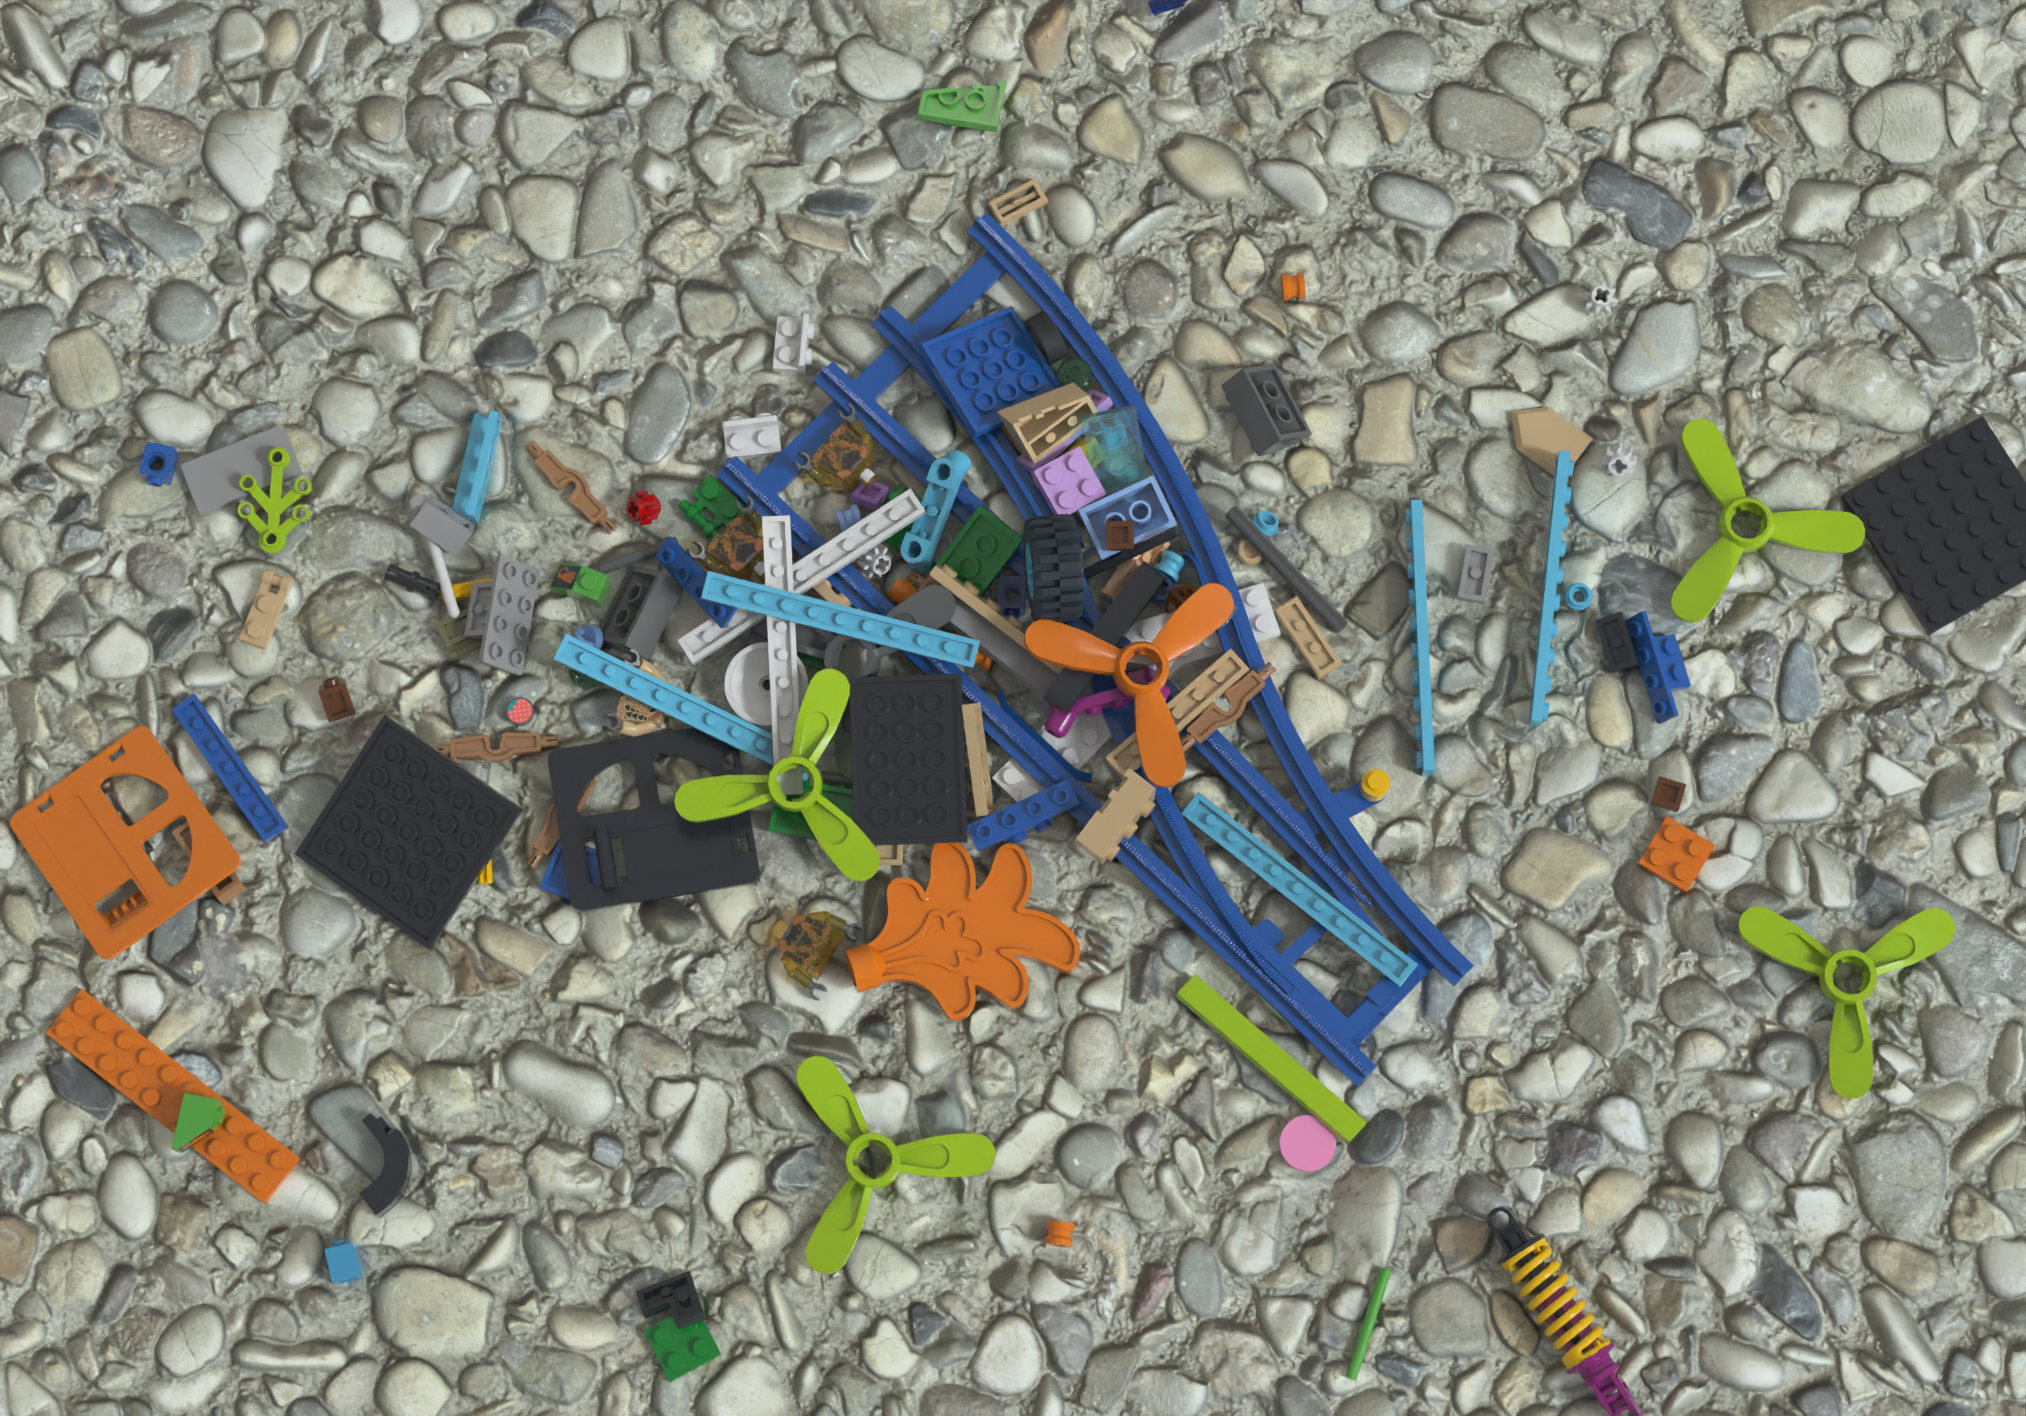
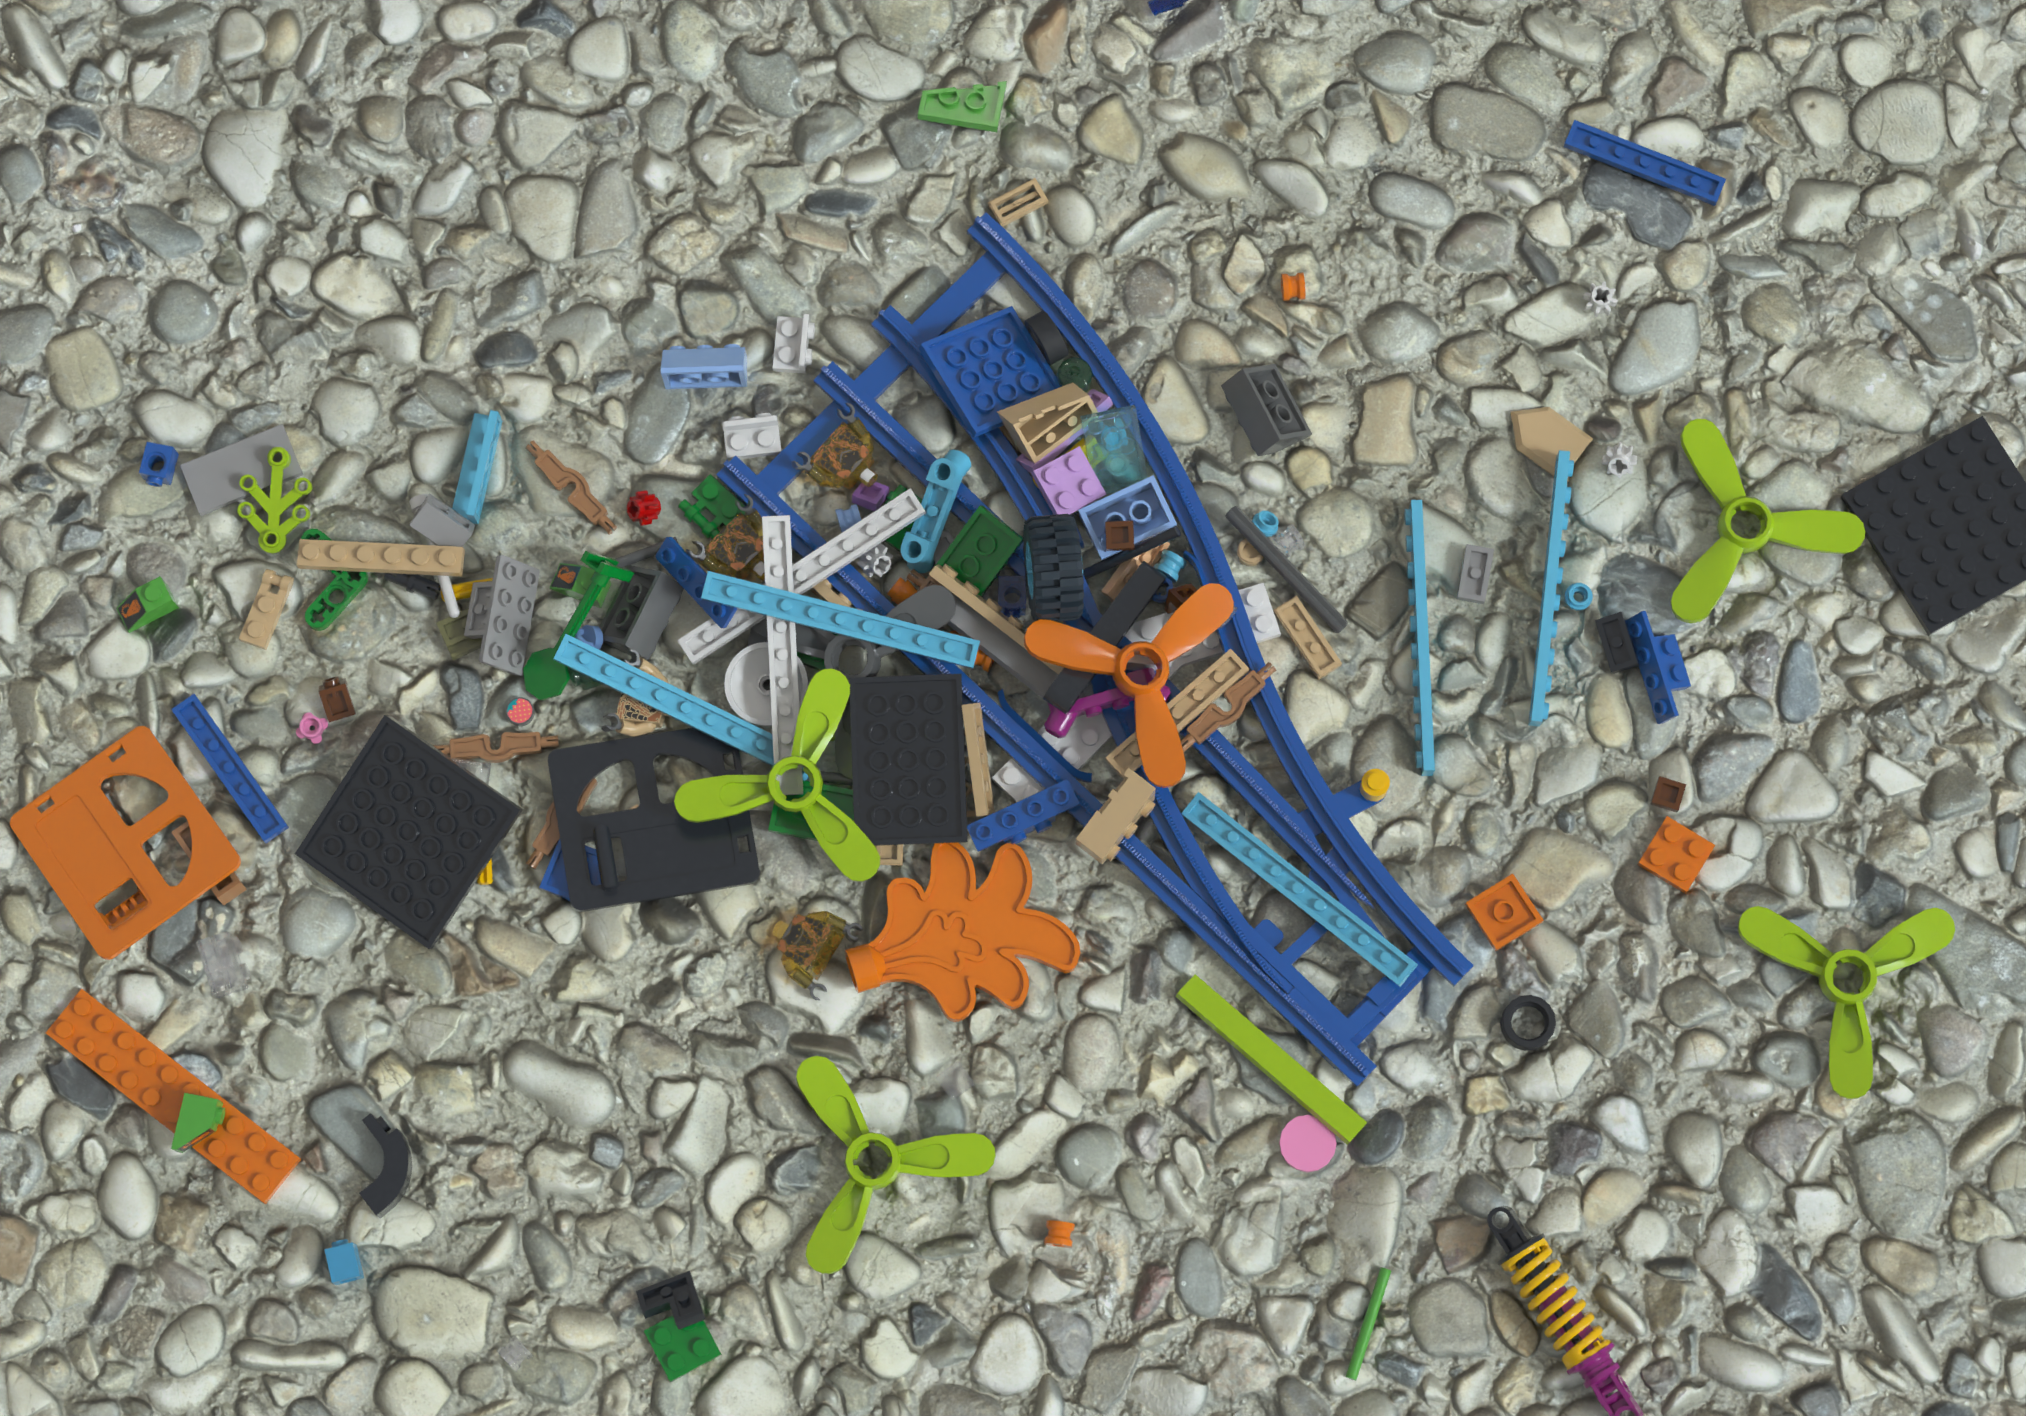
(146, 604): none -> bright green slope
(304, 729): none -> bright pink plate
(340, 582): none -> green beam
(380, 557): none -> tan plate
(542, 674): none -> green piece
(704, 367): none -> light blue slope
(1504, 912): none -> orange plate
(1524, 1001): none -> black tyre
(1644, 162): none -> blue plate

